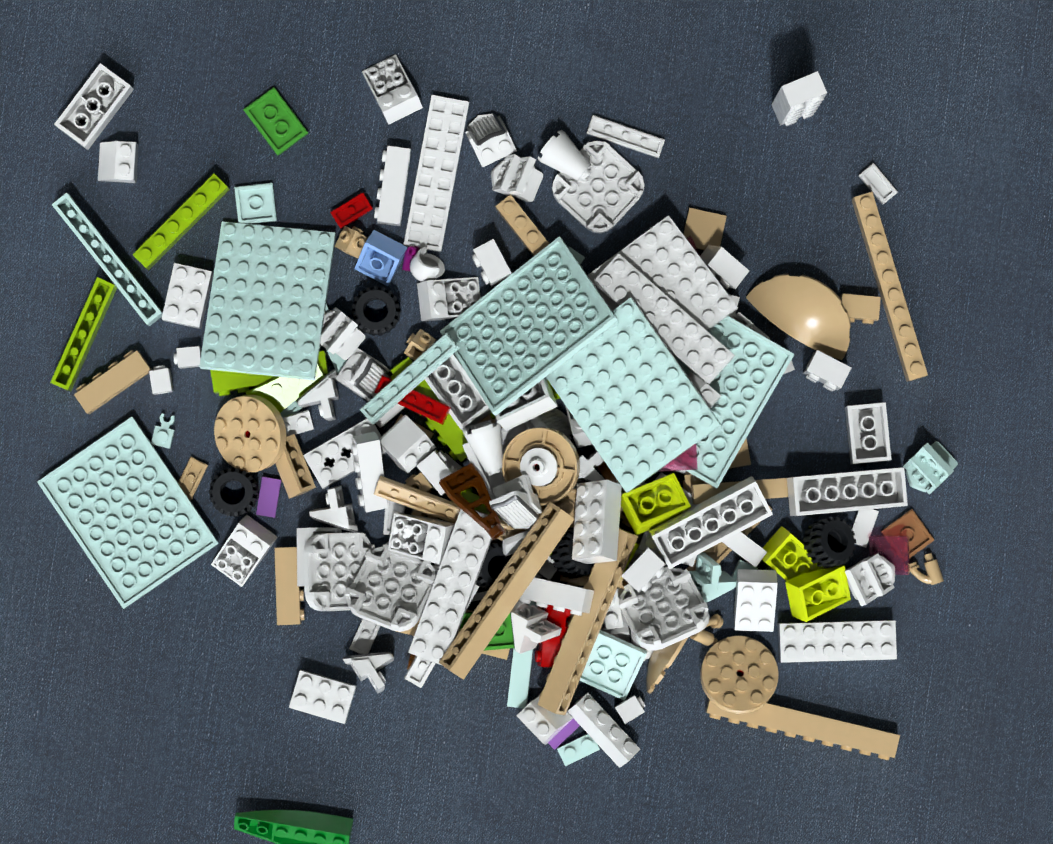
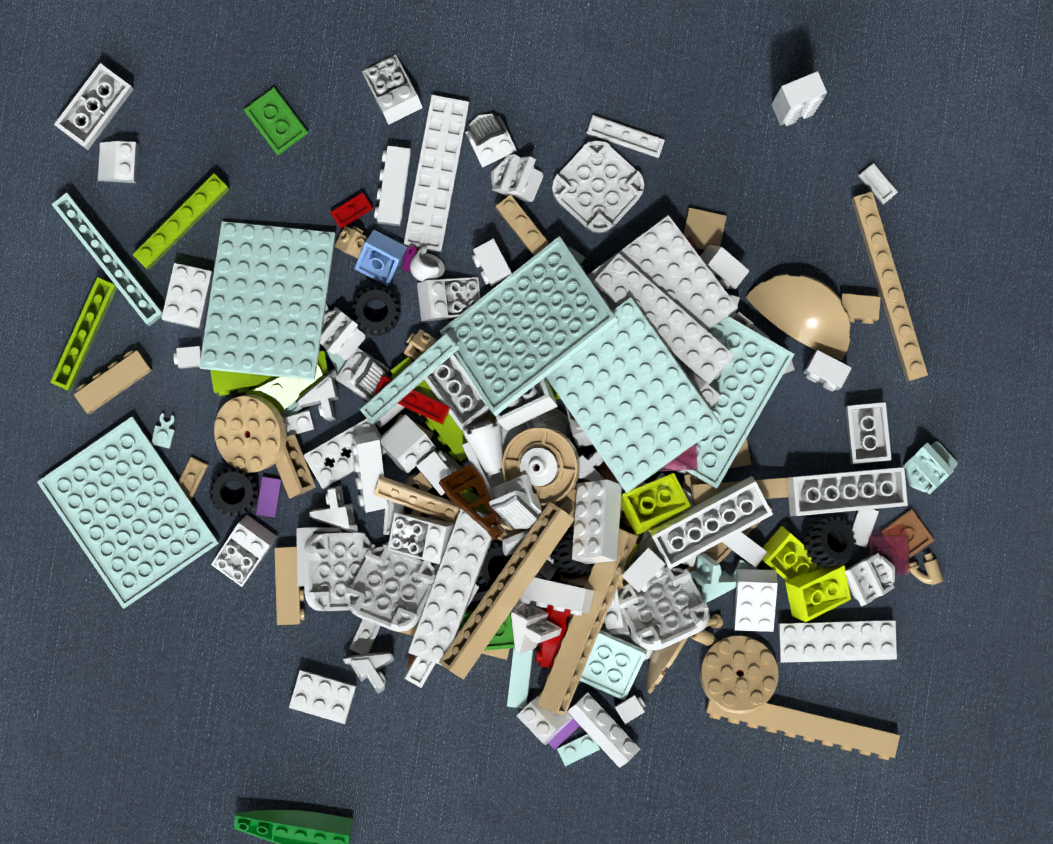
(161, 380): white brick -> none
(255, 203): light aqua tile -> none
(565, 157): white cone -> none

